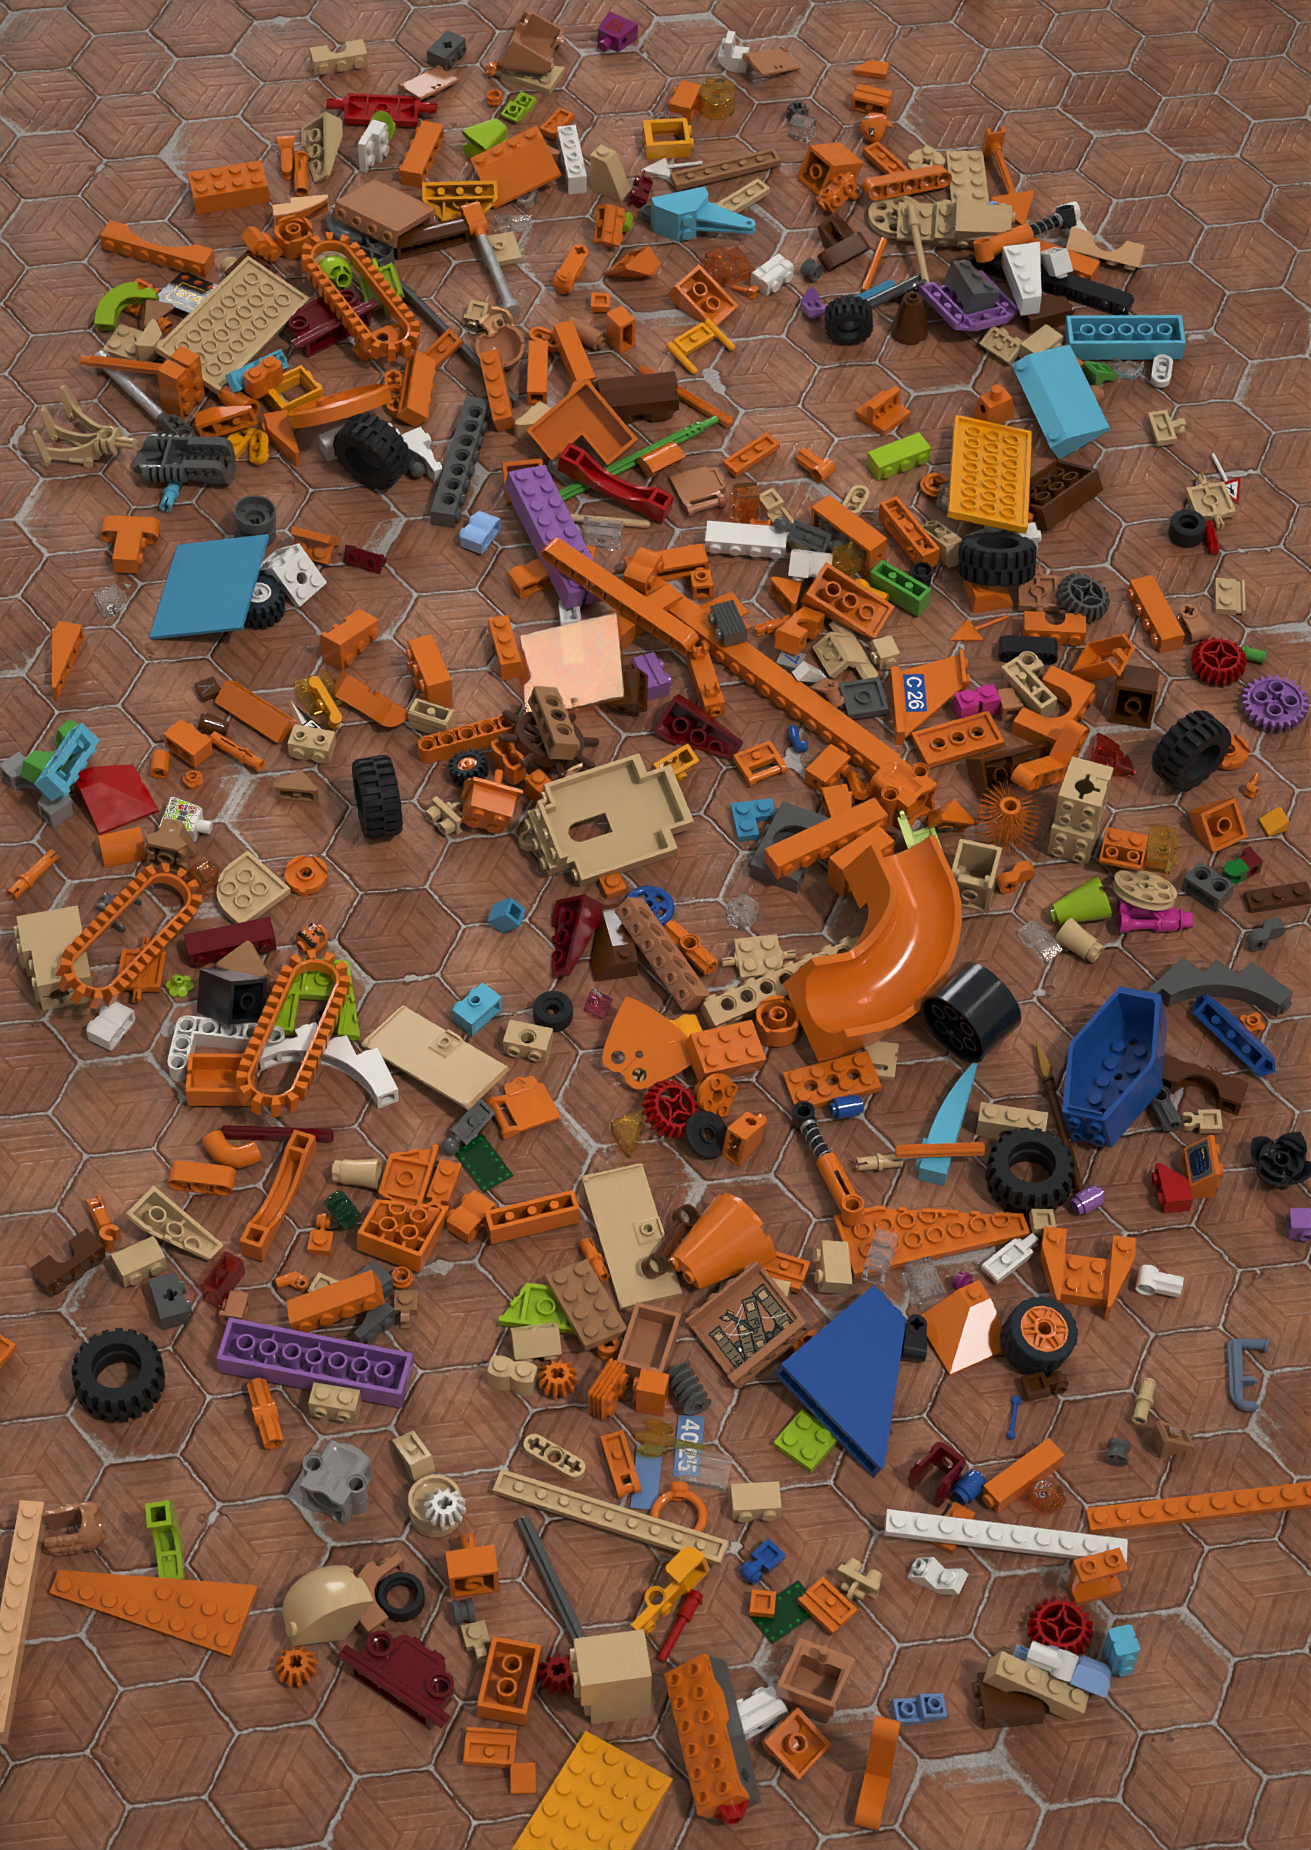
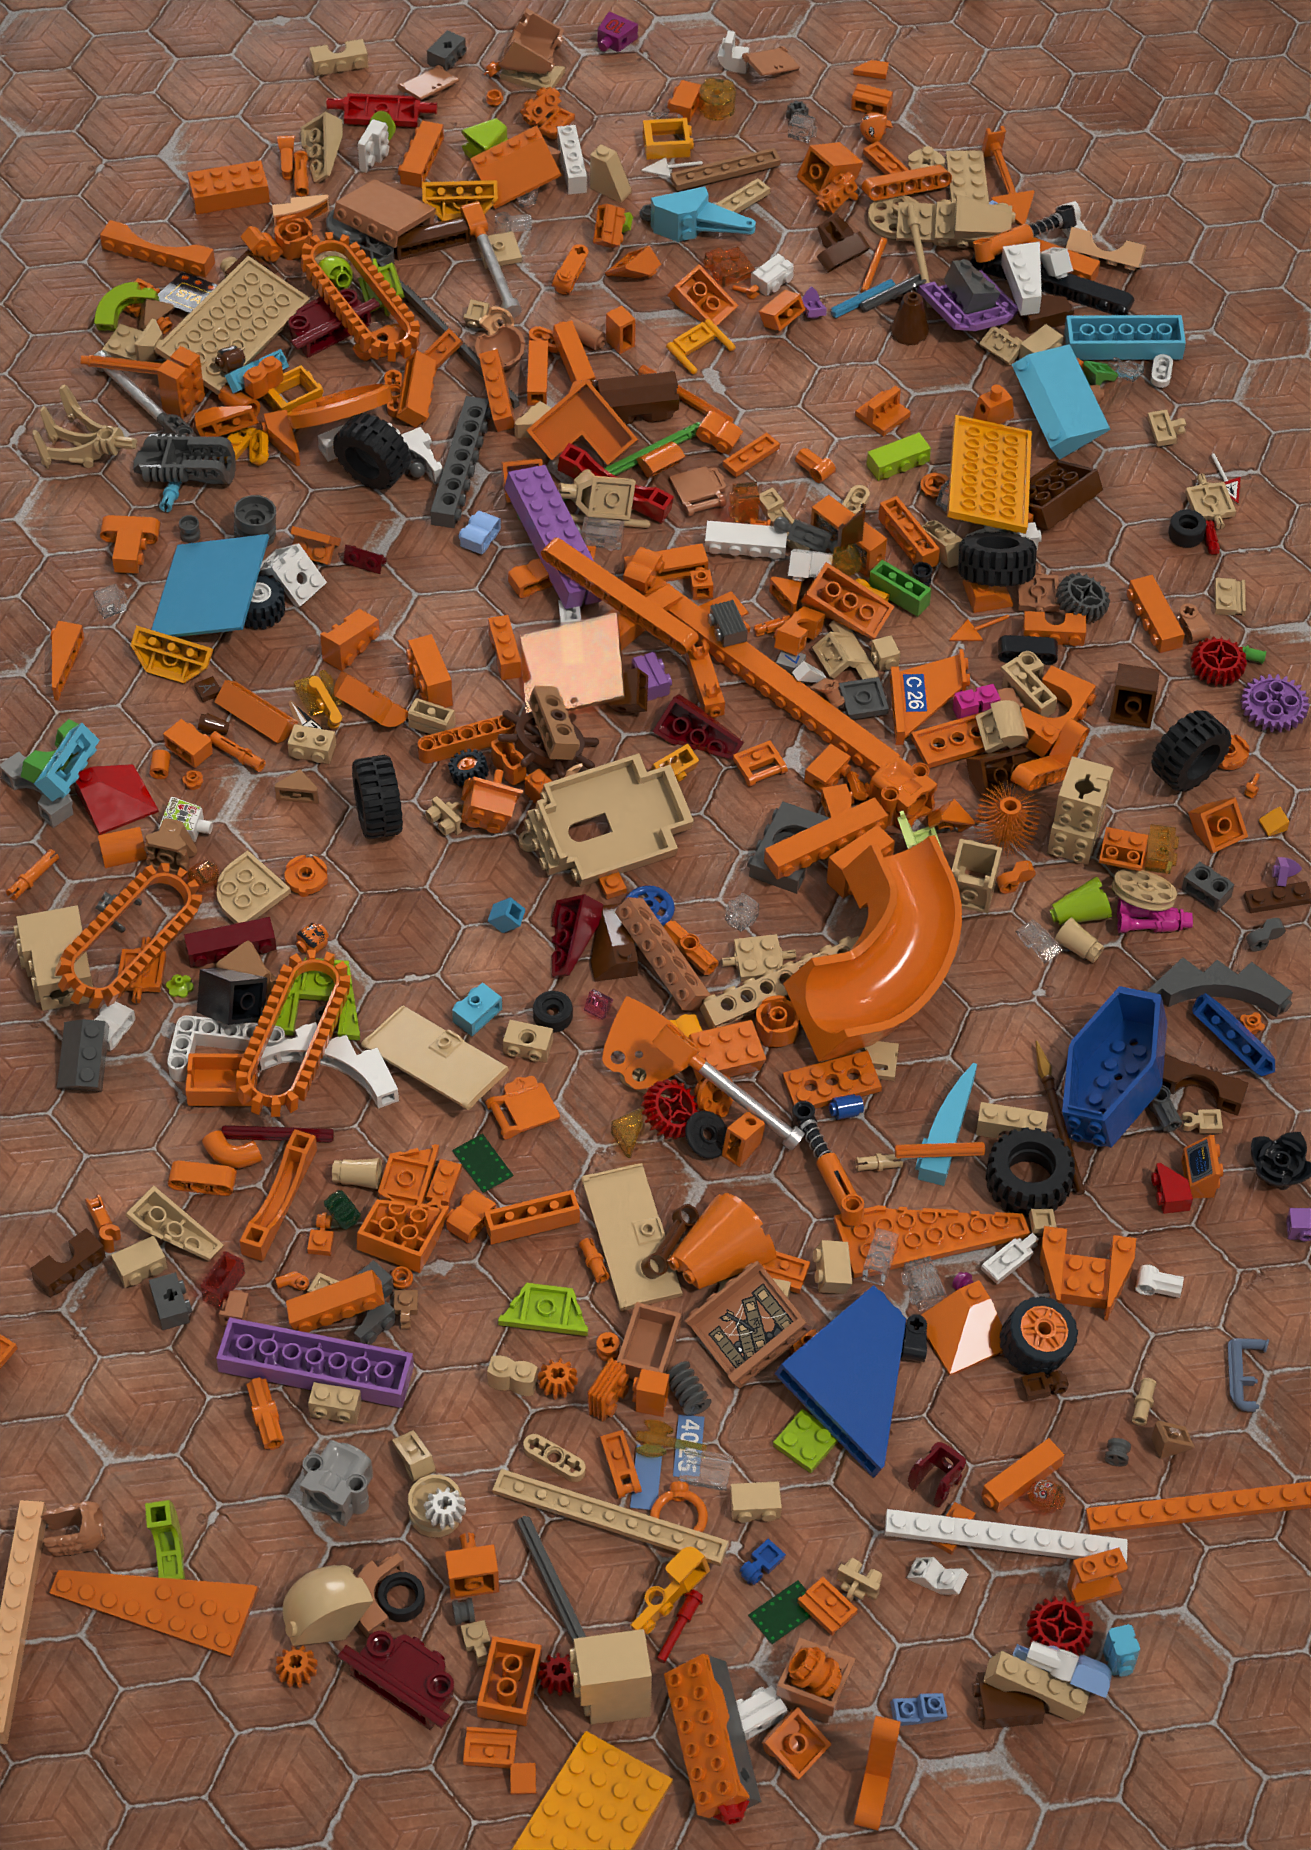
(83, 1055): none -> dark grey slope
(116, 1348): black tyre -> none
(169, 655): none -> light orange wedge
(189, 529): none -> dark grey wheel
(230, 359): none -> reddish brown head
(467, 1126): dark grey plate -> none
(519, 108): lime slope -> none
(536, 1341): tan brick -> none
(545, 101): none -> orange brick
(586, 1304): medium nougat plate -> none
(600, 302): orange plate -> none
(601, 495): none -> tan plate
(640, 192): dark red hinge -> none
(685, 1053): none -> piece
(719, 432): none -> orange brick
(747, 814): dark azure plate -> none
(762, 1603): orange plate -> none
(782, 310): none -> orange brick
(795, 739): blue arm -> none
(812, 269): dark grey wheel -> none
(815, 1672): none -> orange piece
(848, 320): black tyre -> none
(853, 530): none -> reddish brown slope
(968, 1487): blue brick -> none
(971, 1012): black wheel -> none
(1002, 726): none -> tan brick
(1016, 1401): blue hinge -> none
(1043, 738): none -> orange brick
(1087, 1200): medium lavender brick -> none
(1089, 663): orange window -> none
(1107, 753): clear red brick -> none
(1242, 868): leg -> none
(1284, 868): none -> medium lavender plate

